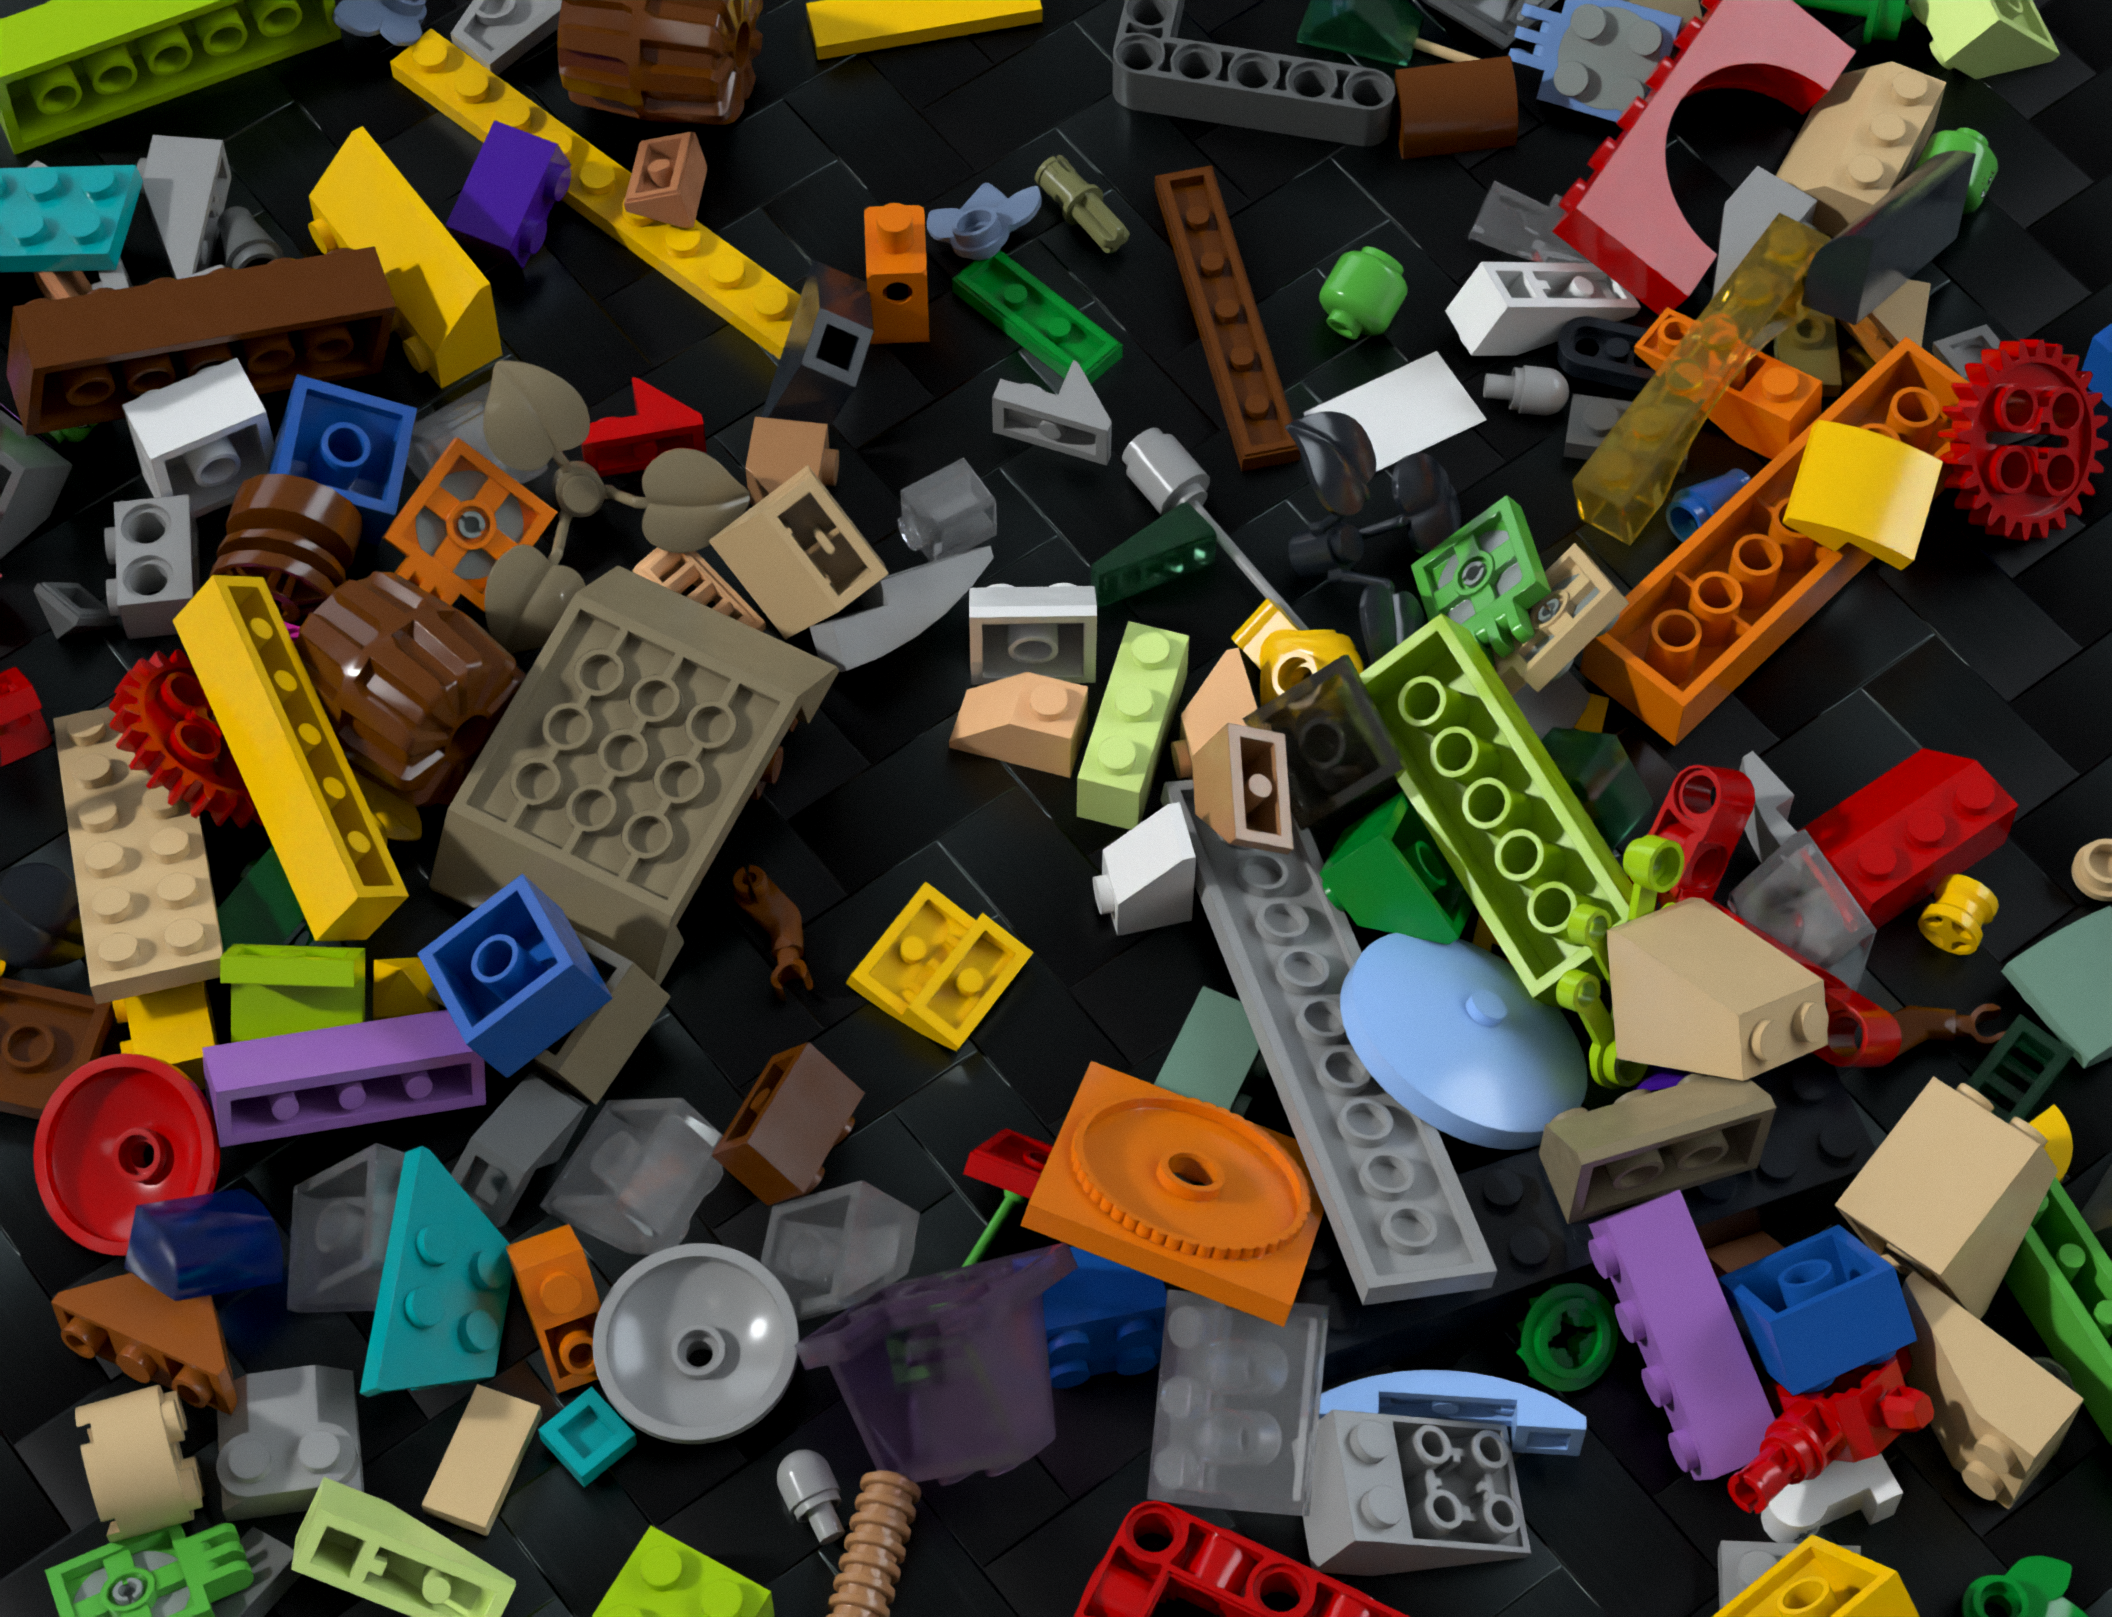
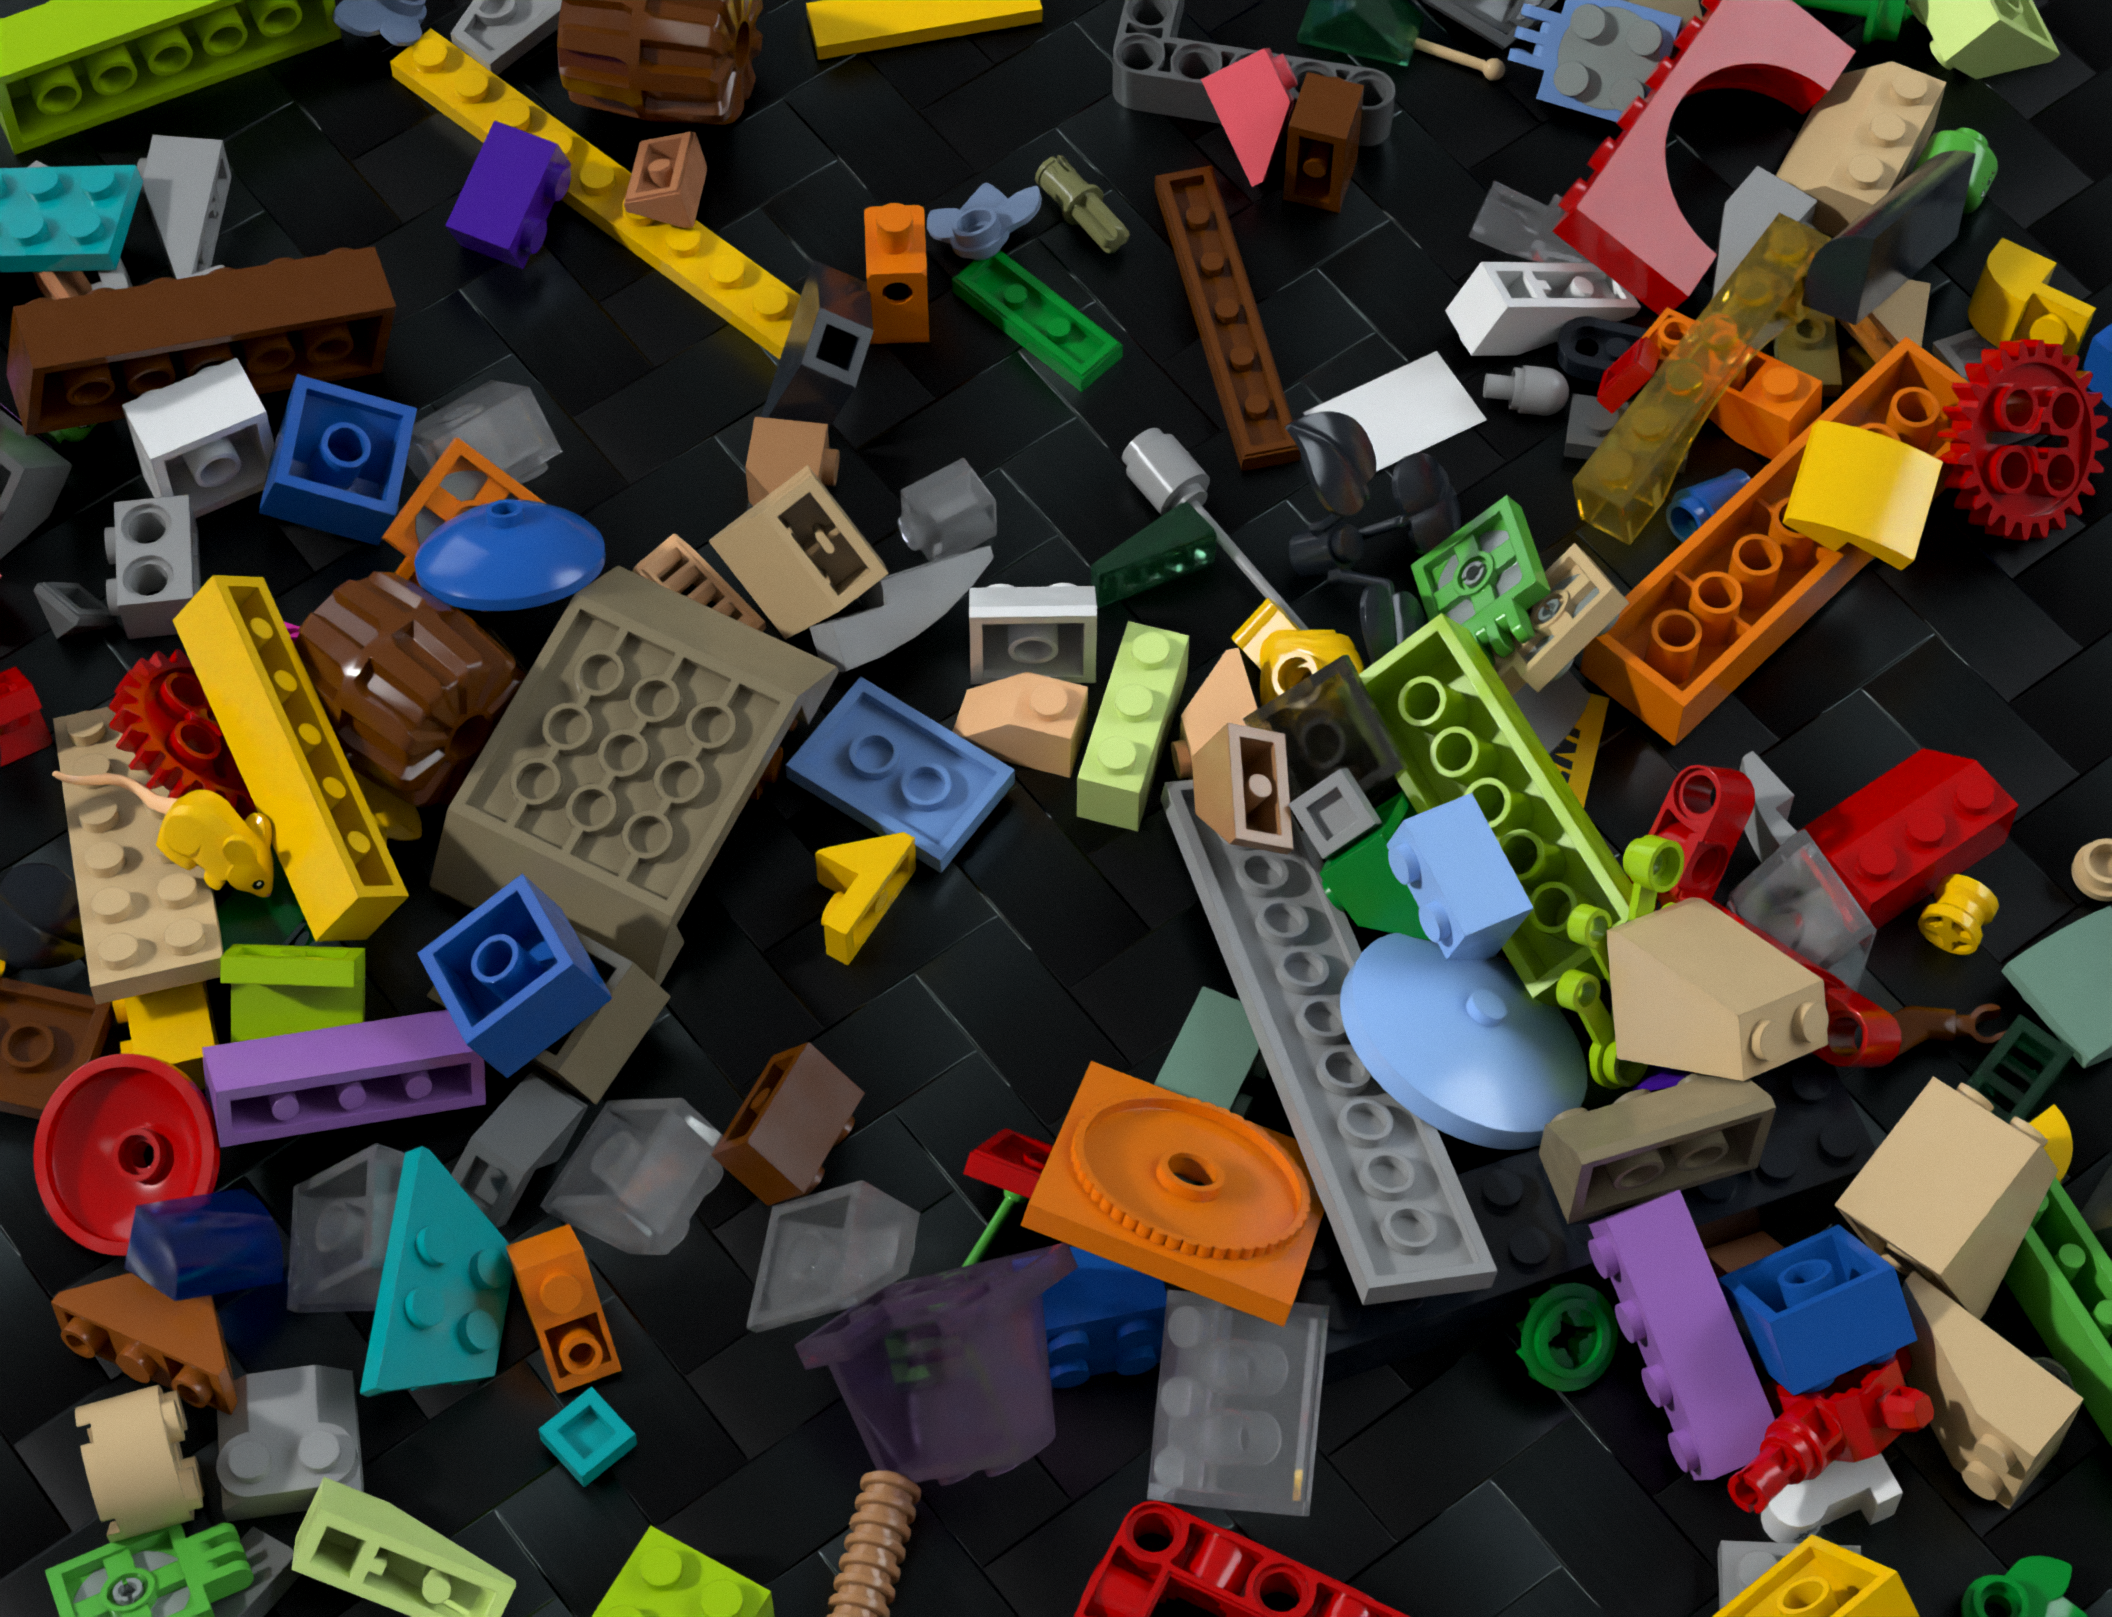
(205, 833): none -> yellow animal
(245, 240): dark grey cone -> none
(293, 537): reddish brown wheel -> none
(401, 988): yellow slope -> none
(438, 291): yellow slope -> none
(482, 1460): tan tile -> none
(510, 556): none -> blue dish
(537, 418): dark tan plant -> none
(632, 442): red slope -> none
(686, 1303): light grey dish -> none
(780, 919): reddish brown arm -> none
(811, 1493): light grey cylinder -> none
(866, 883): none -> yellow slope
(900, 773): none -> medium blue plate
(939, 968): yellow slope -> none
(1064, 422): light grey slope -> none
(1148, 874): white slope -> none
(1254, 108): none -> coral slope
(1323, 142): none -> reddish brown brick
(1335, 813): none -> light grey tile
(1363, 292): bright green head -> none
(1411, 1495): light grey slope -> none
(1455, 107): reddish brown brick -> none
(1459, 879): none -> light blue slope
(1536, 1419): light blue slope -> none
(1600, 779): clear green slope -> none
(1628, 374): none -> red tile
(2017, 303): none -> yellow brick

